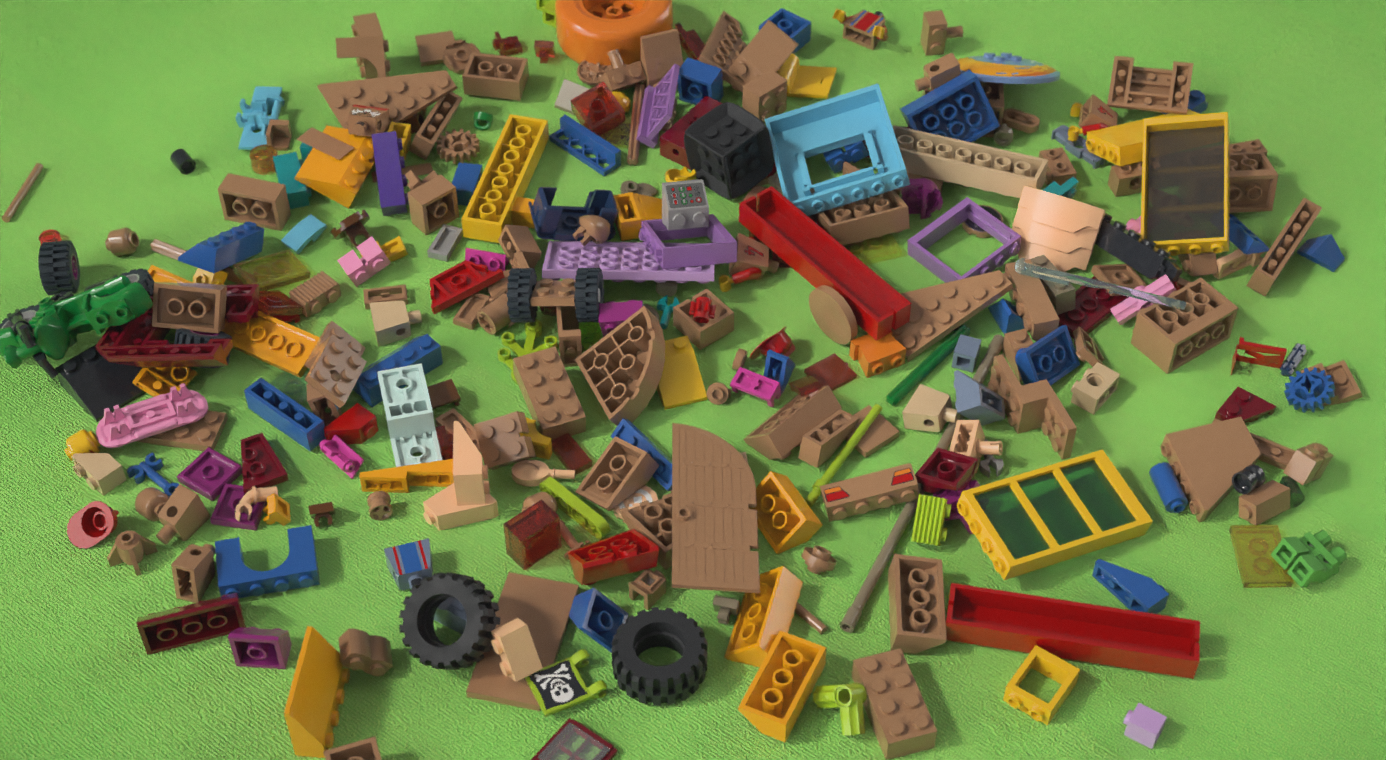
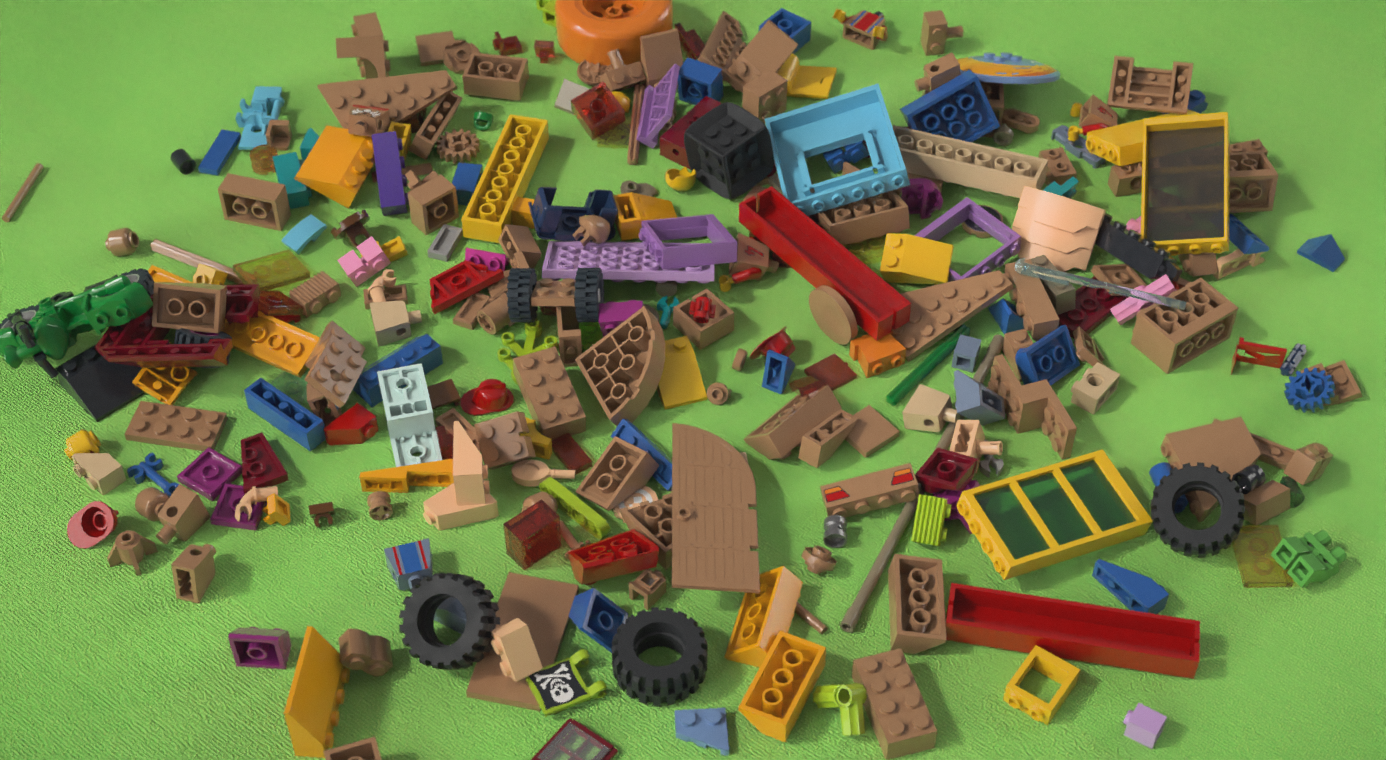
(49, 236): clear red tile -> none
(59, 267): black wheel -> none
(150, 417): bright pink piece -> none
(190, 623): dark red slope -> none
(219, 152): none -> blue tile
(226, 248): blue slope -> none
(295, 572): blue arch -> none
(325, 143): medium nougat sticker -> none
(342, 455): dark pink hinge -> none
(377, 288): none -> light nougat piece
(487, 398): none -> red piece
(590, 144): blue fence -> none
(684, 205): light grey slope -> none
(703, 728): none -> medium blue wing
(725, 608): dark tan tile -> none
(756, 385): dark pink hinge -> none
(783, 513): light orange slope -> none
(835, 531): none -> flat silver wheel
(844, 453): lime bar -> none
(915, 260): none -> yellow slope
(1198, 479): none -> black tyre
(1244, 405): dark red wing -> none
(1284, 247): medium nougat brick -> none

